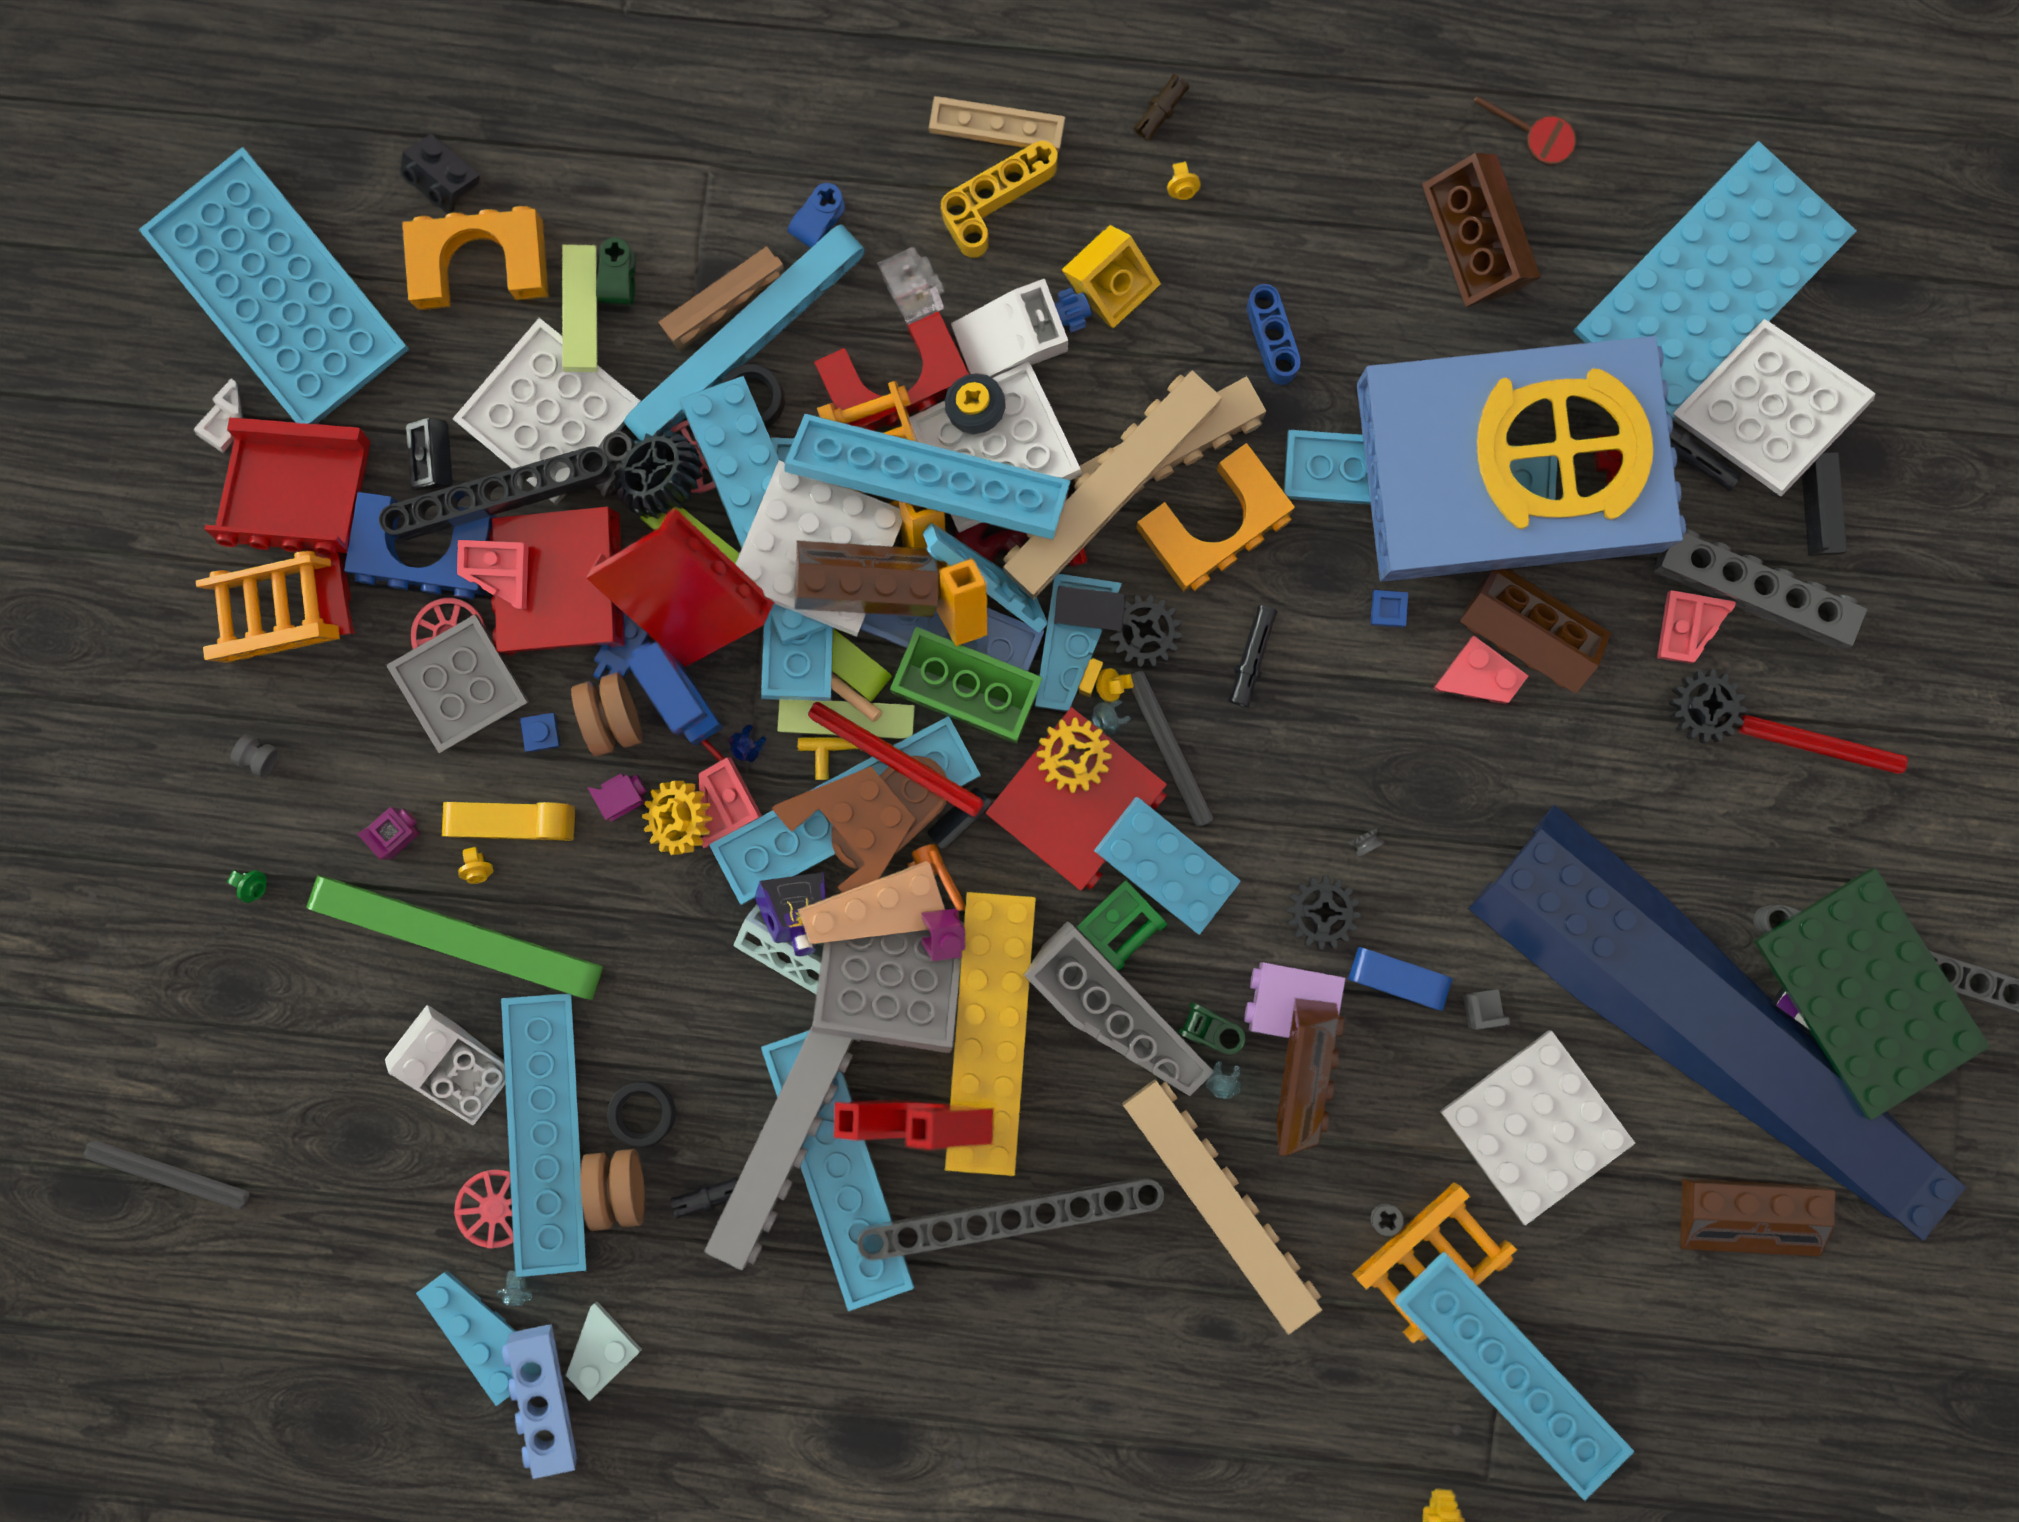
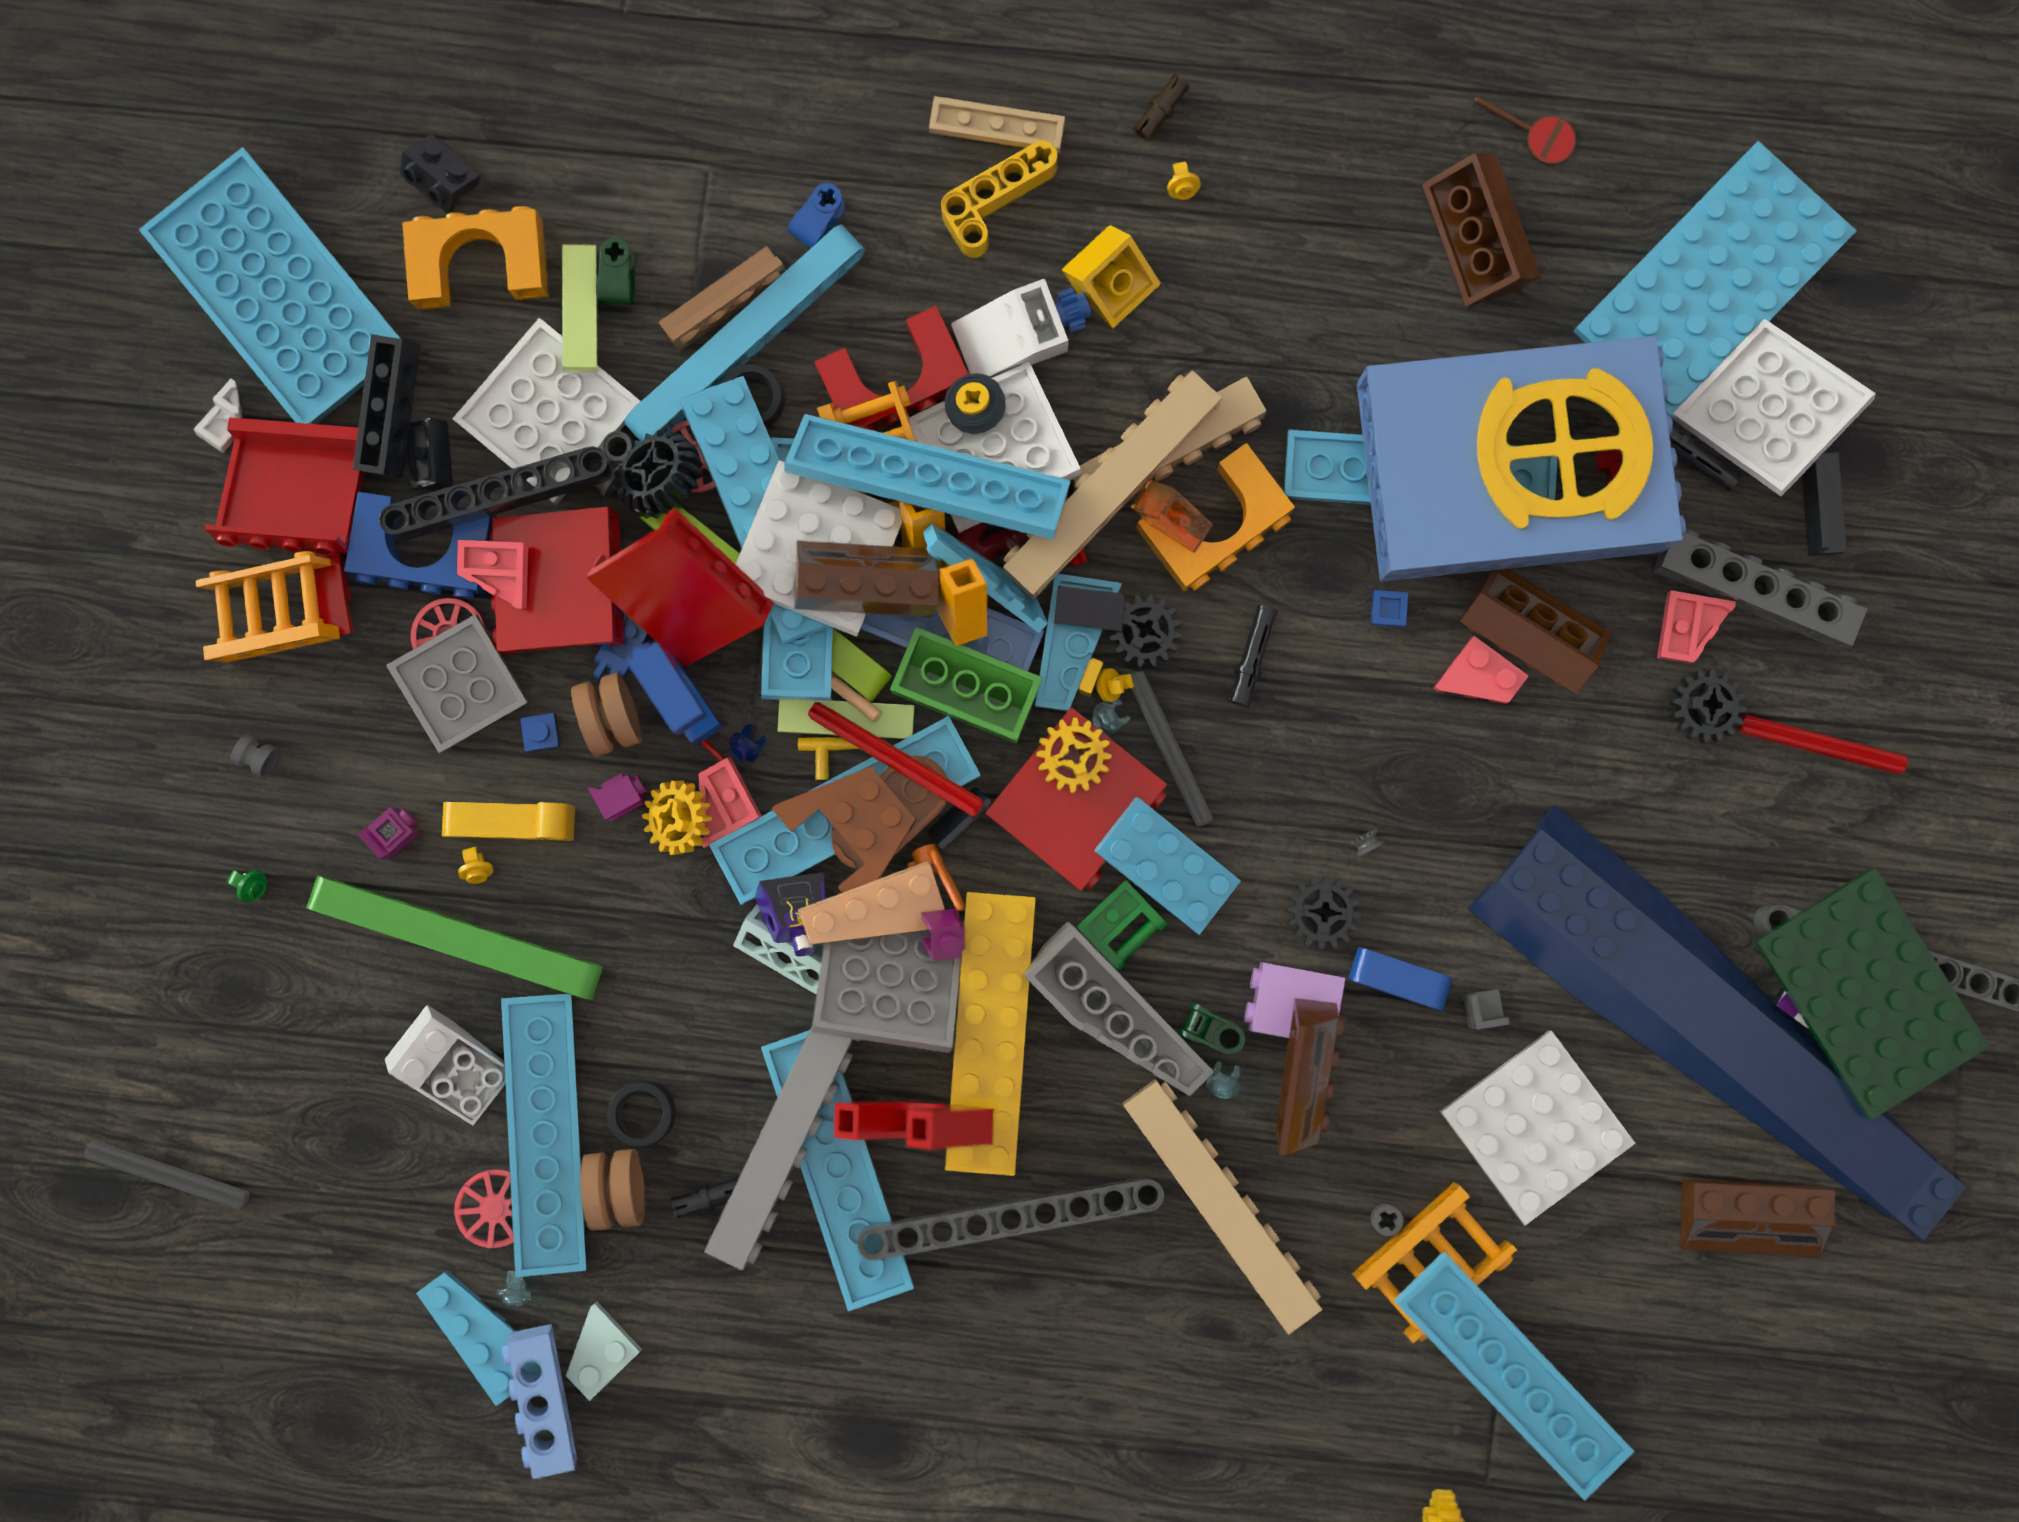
(386, 406): none -> black brick
(912, 285): clear brick -> none
(1172, 515): none -> clear orange slope
(1273, 319): blue beam -> none

